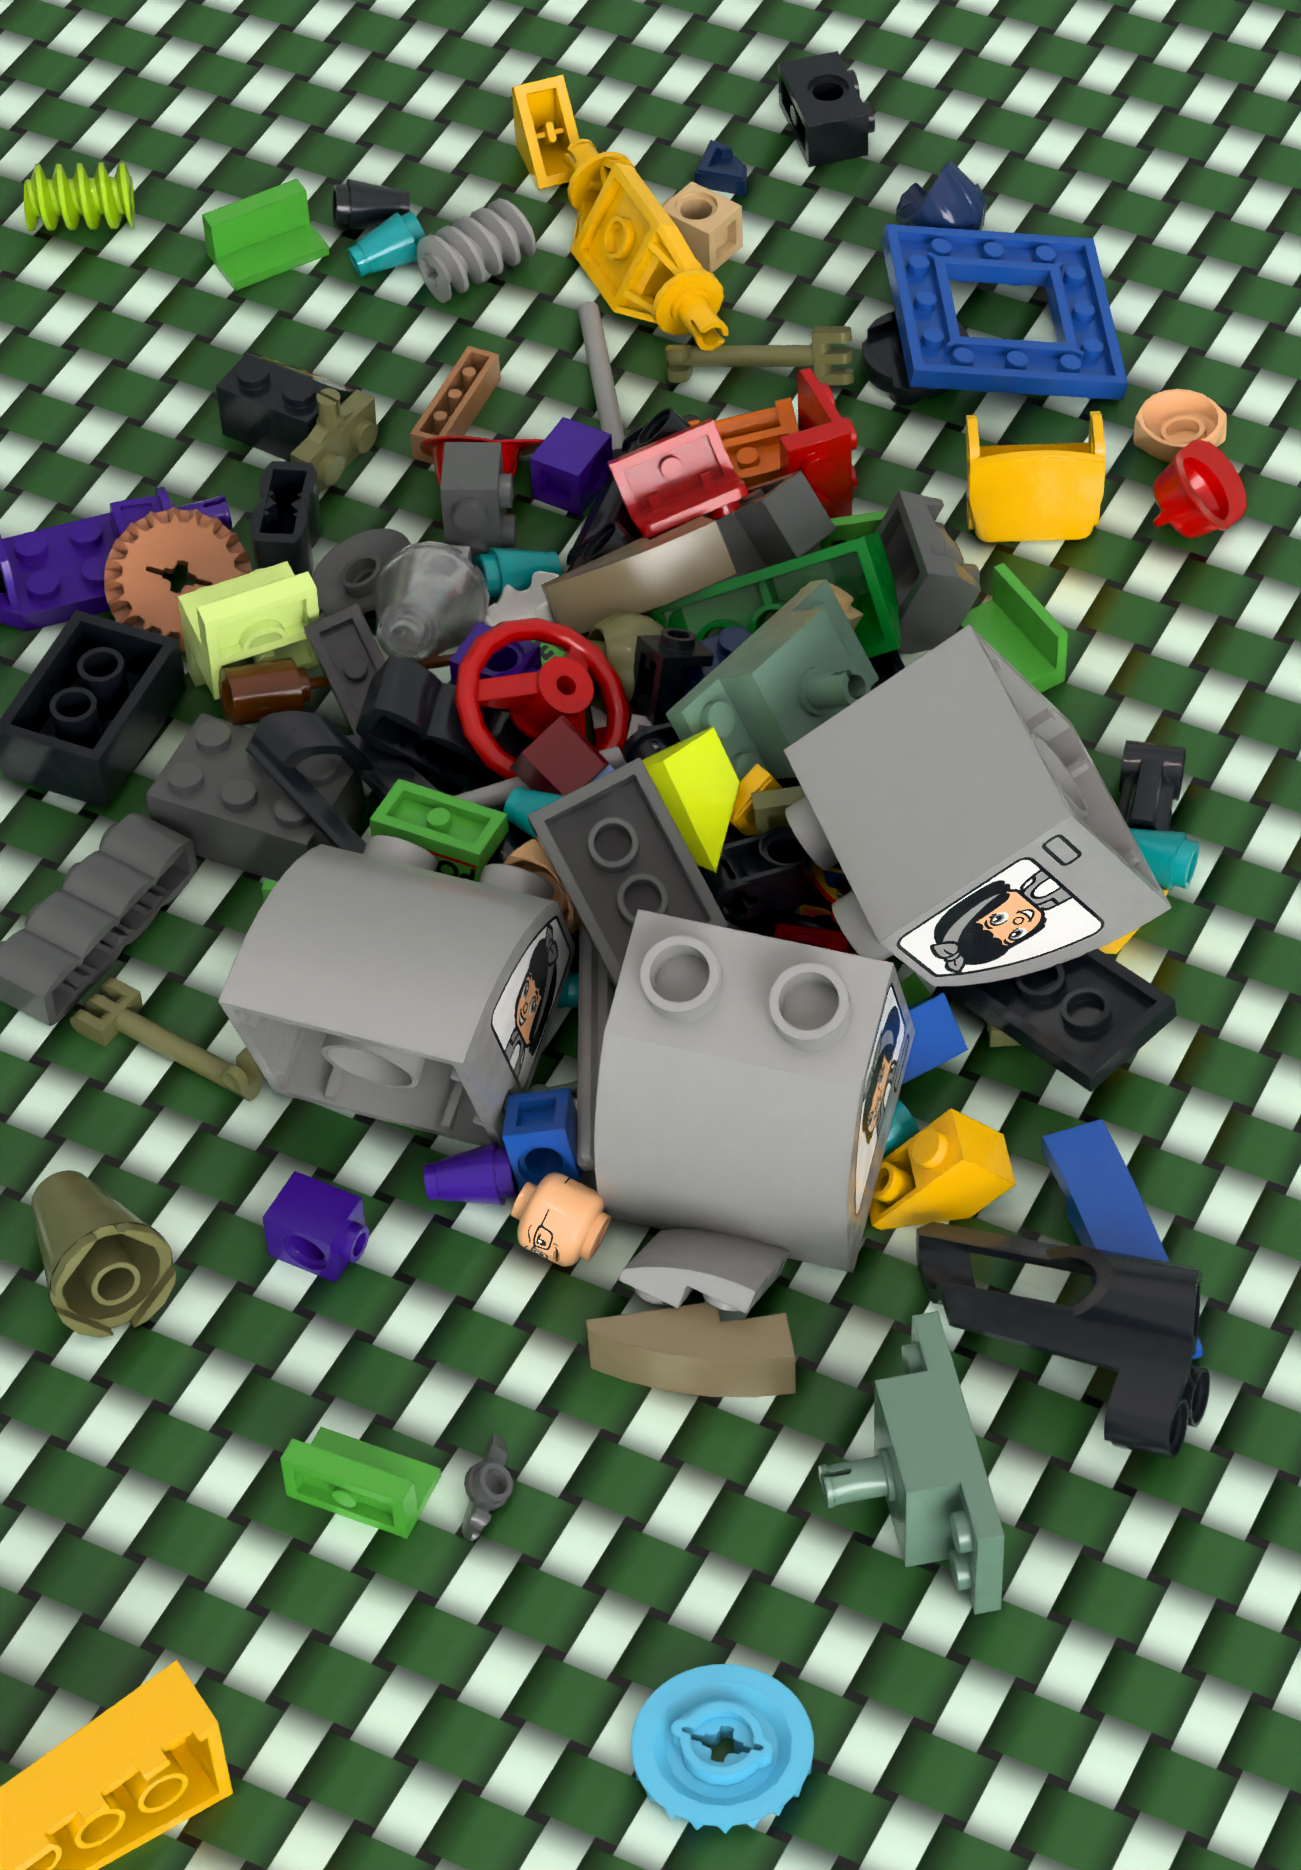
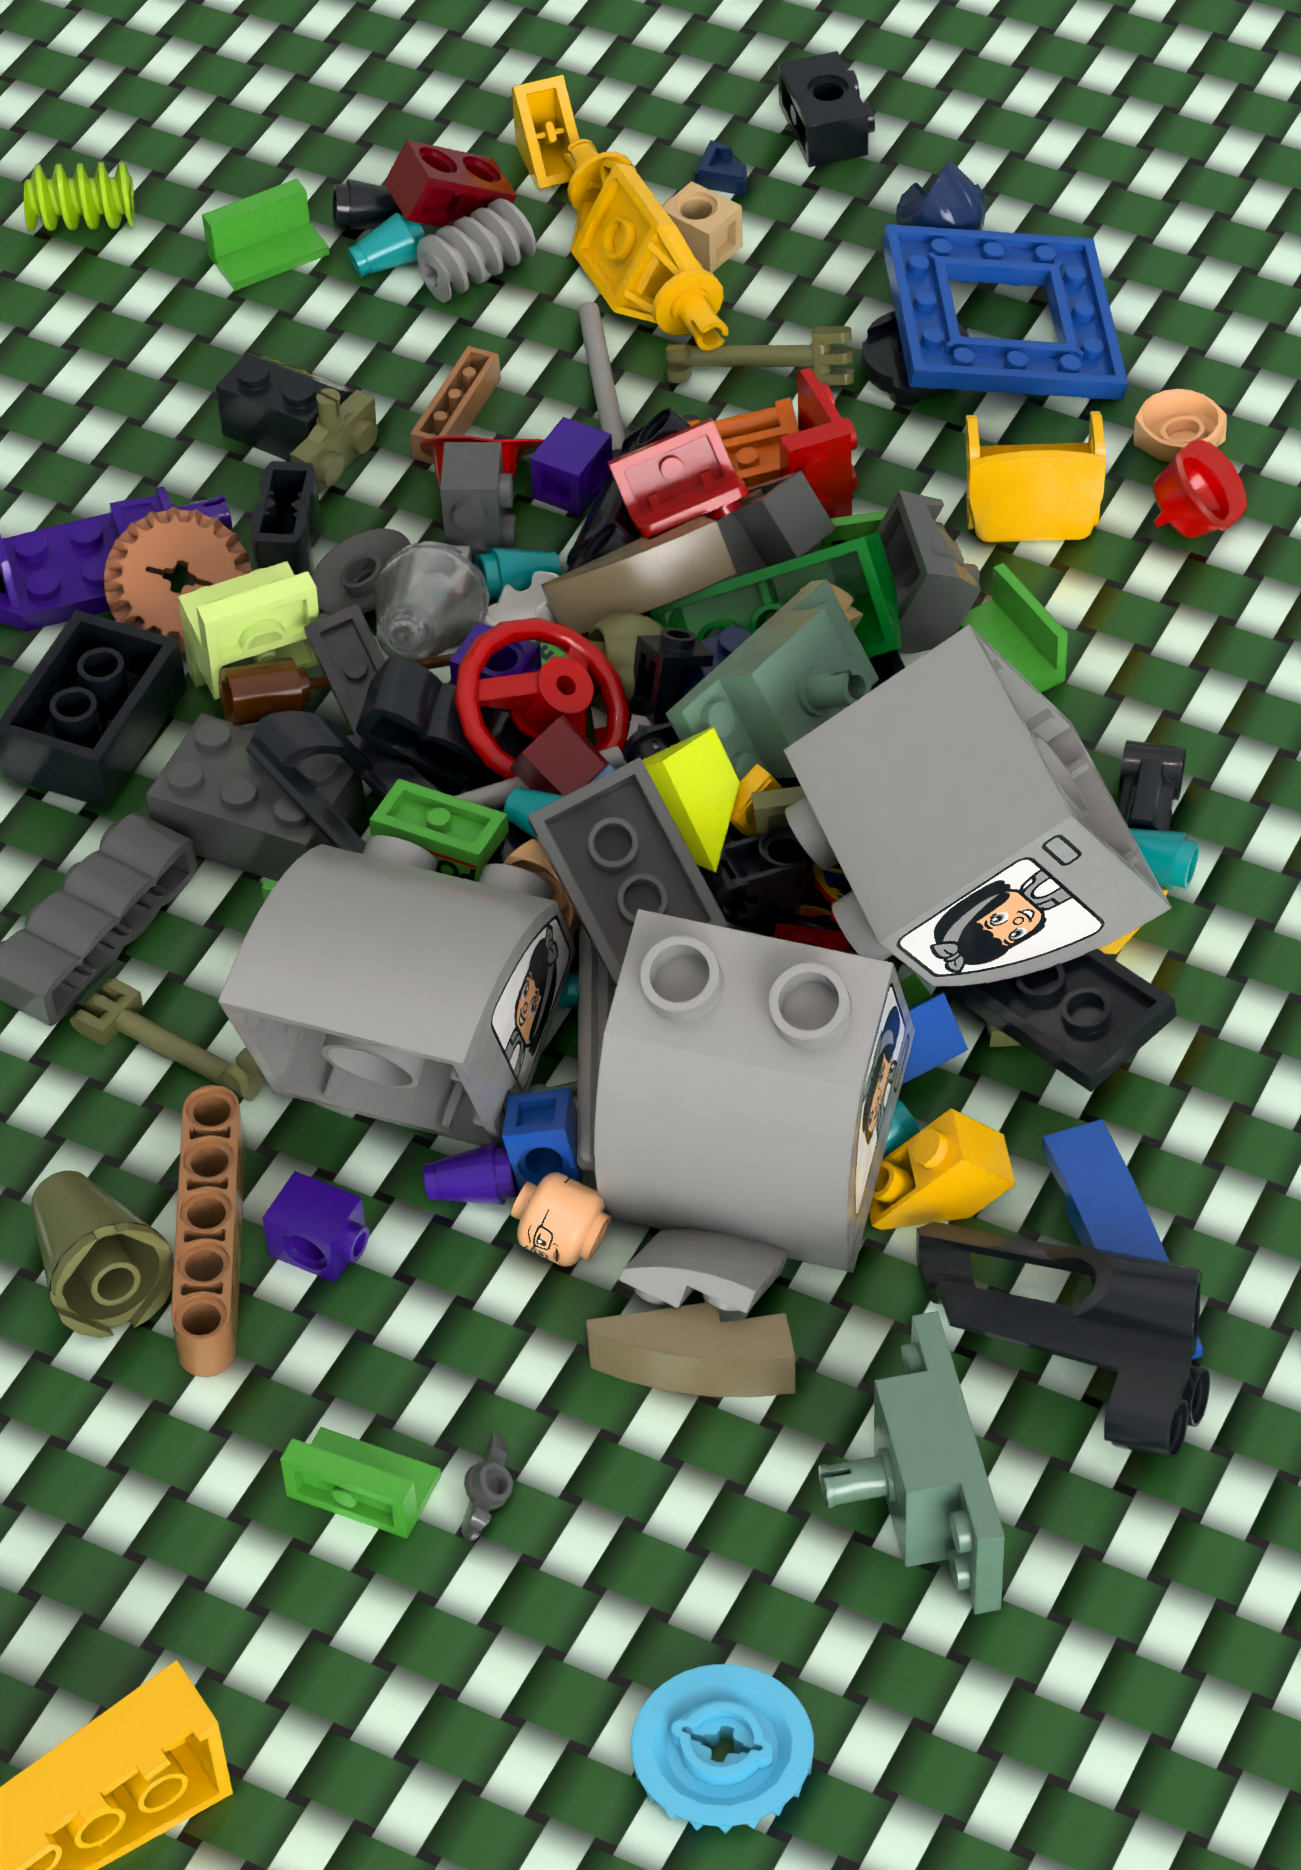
(208, 1231): none -> medium nougat beam
(444, 184): none -> dark red brick

